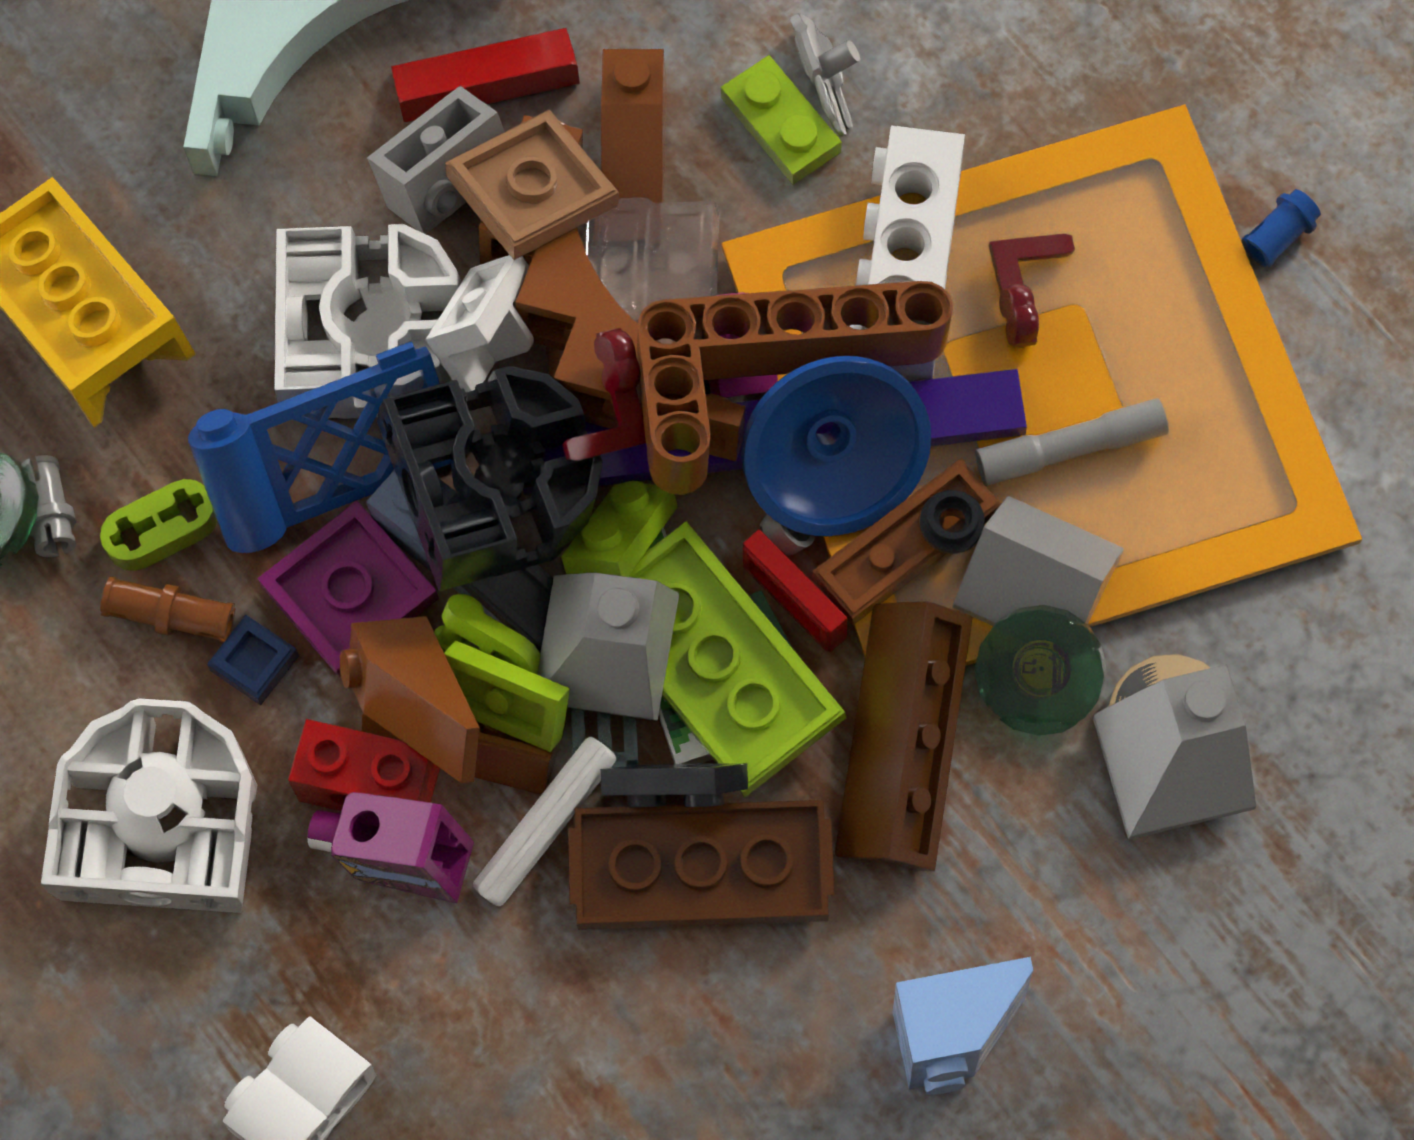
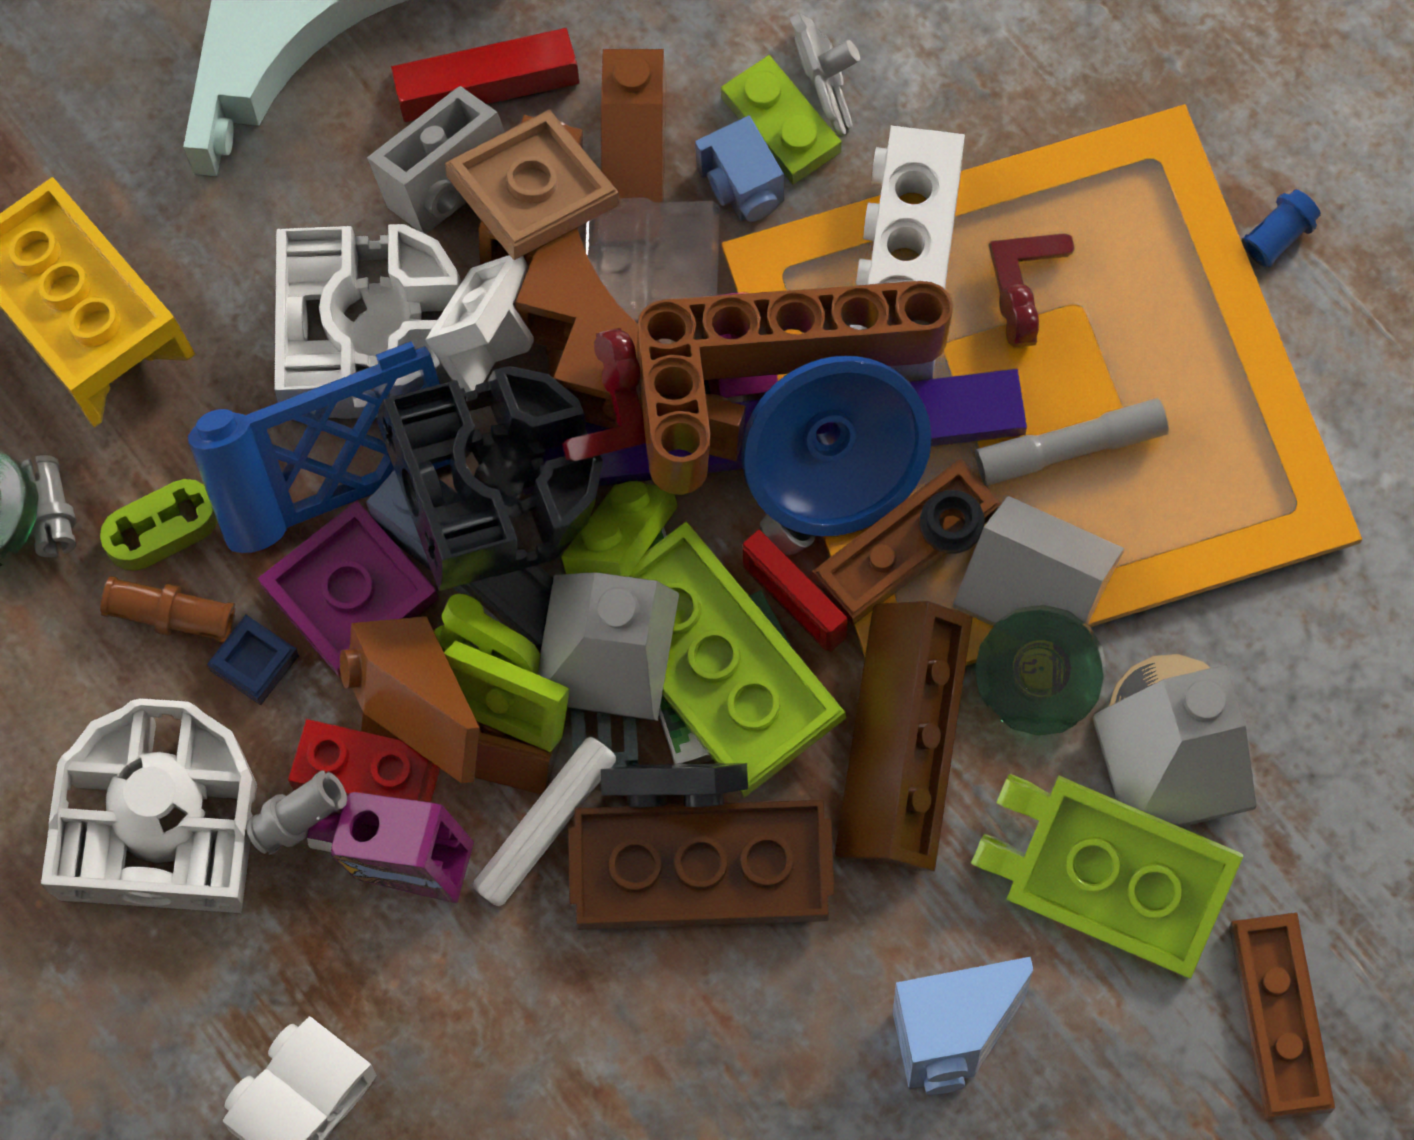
(287, 818): none -> light grey pin
(741, 169): none -> medium blue brick
(1113, 872): none -> lime tile
(1281, 1017): none -> dark orange tile

